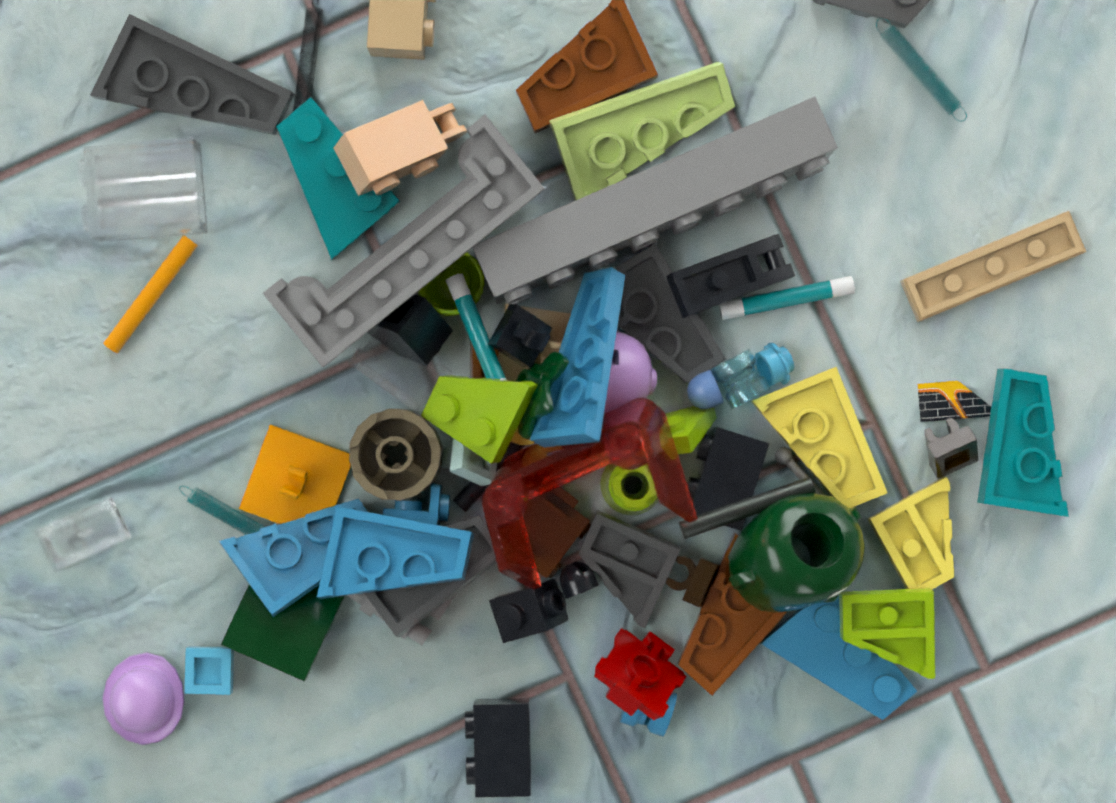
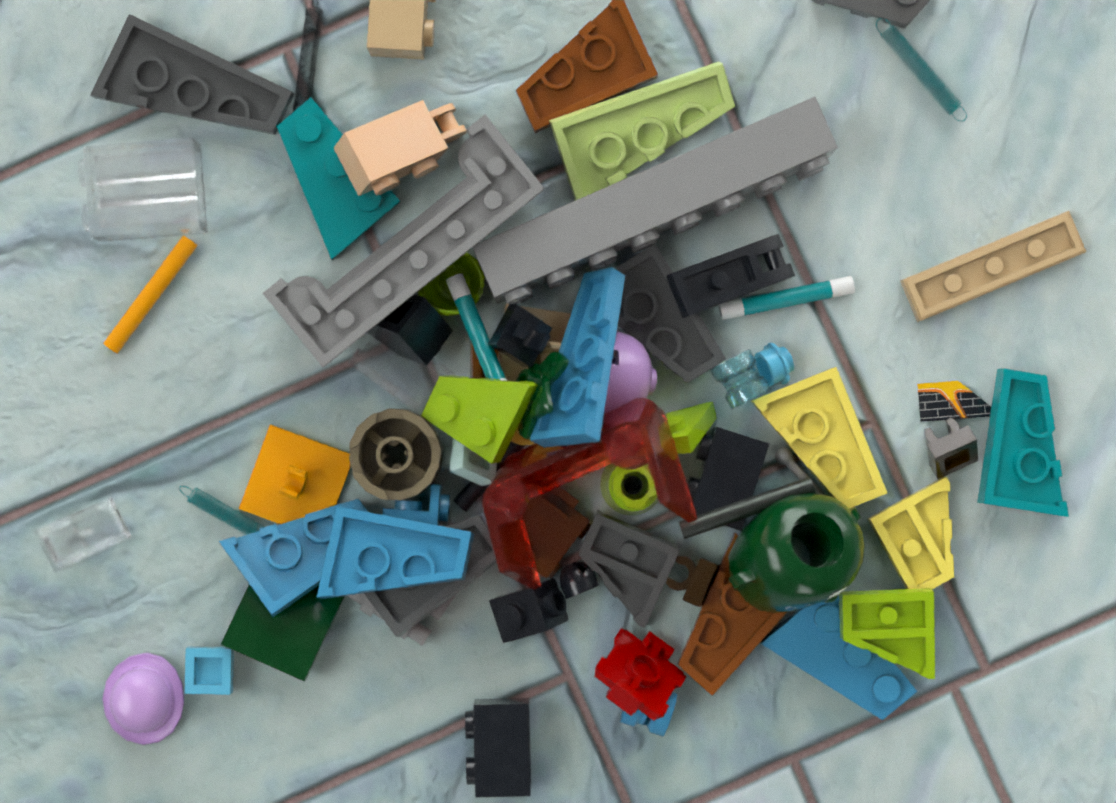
(704, 391): medium blue hinge -> none

